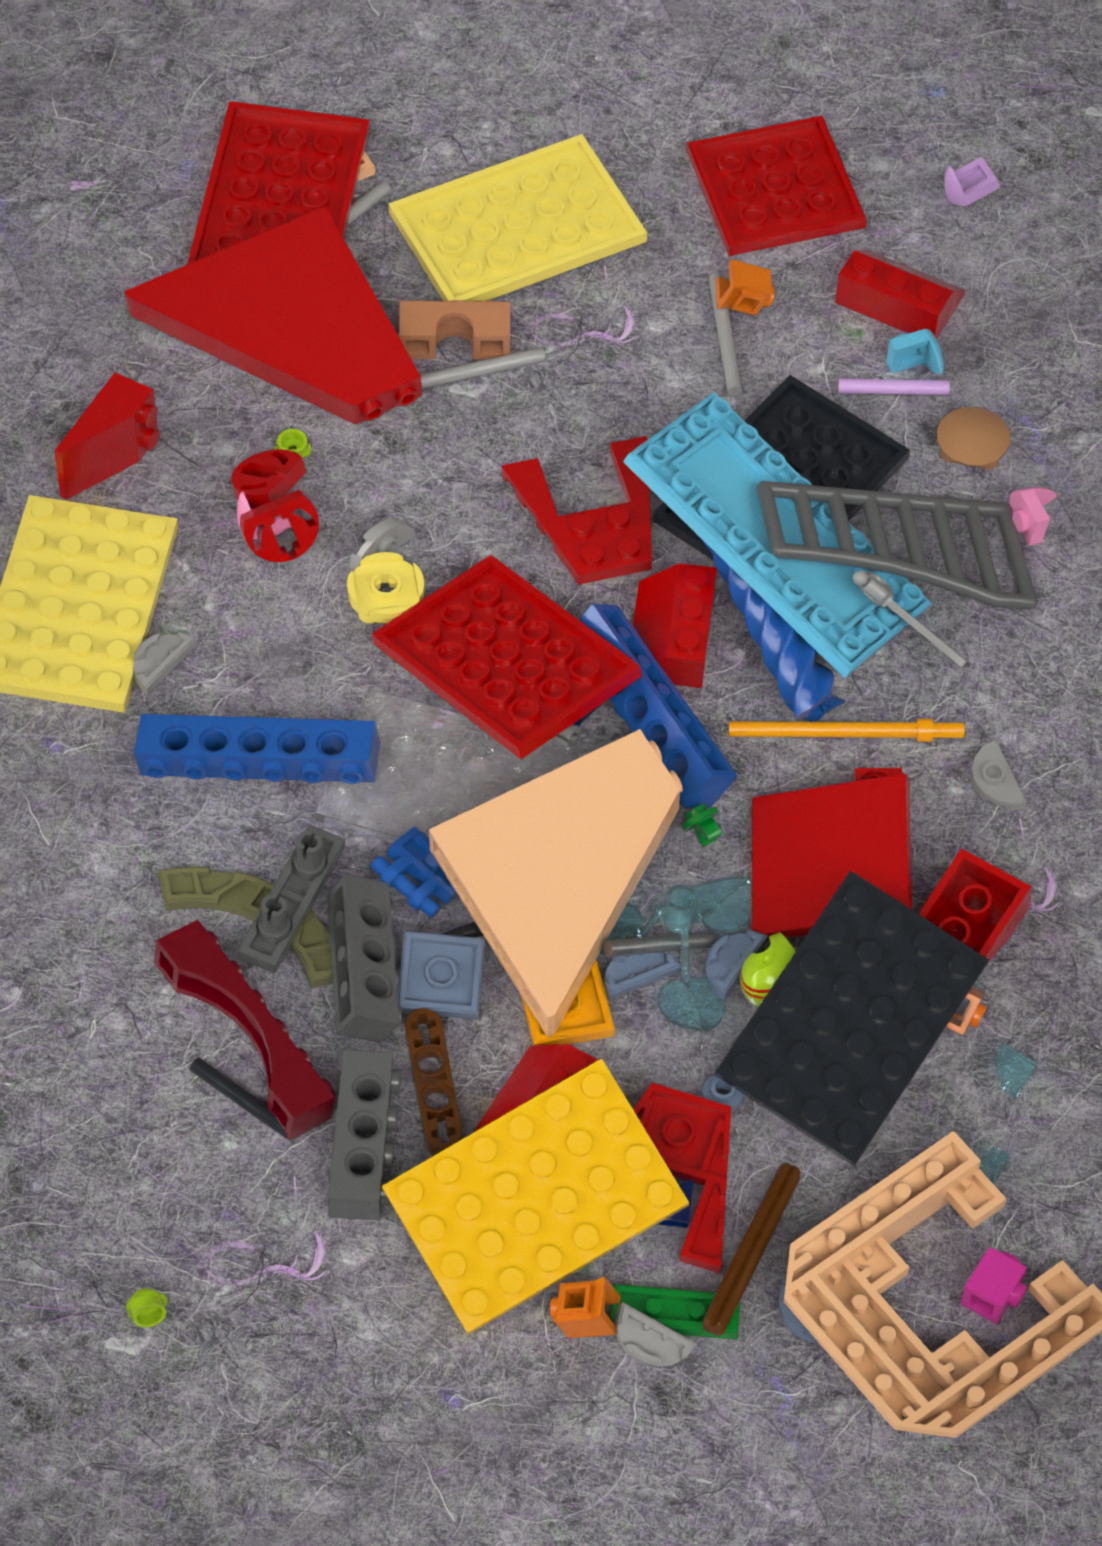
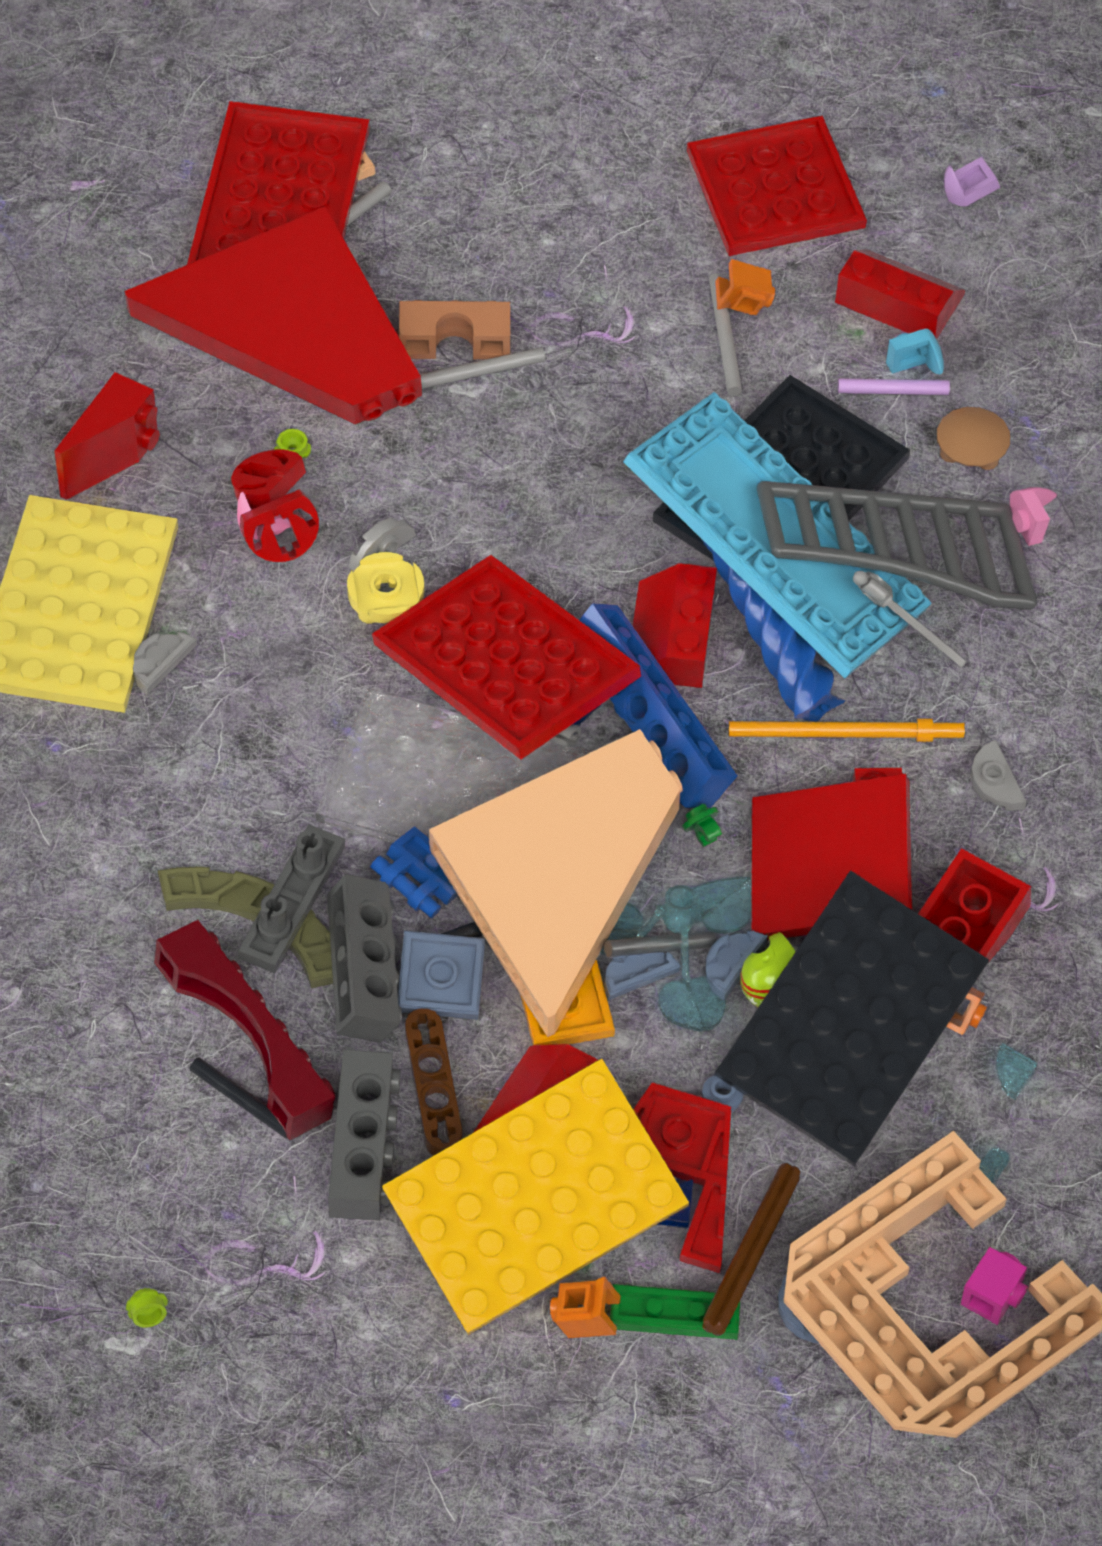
(273, 738): blue brick -> none
(517, 222): light yellow plate -> none
(594, 541): red wing -> none
(649, 1340): light grey plate -> none

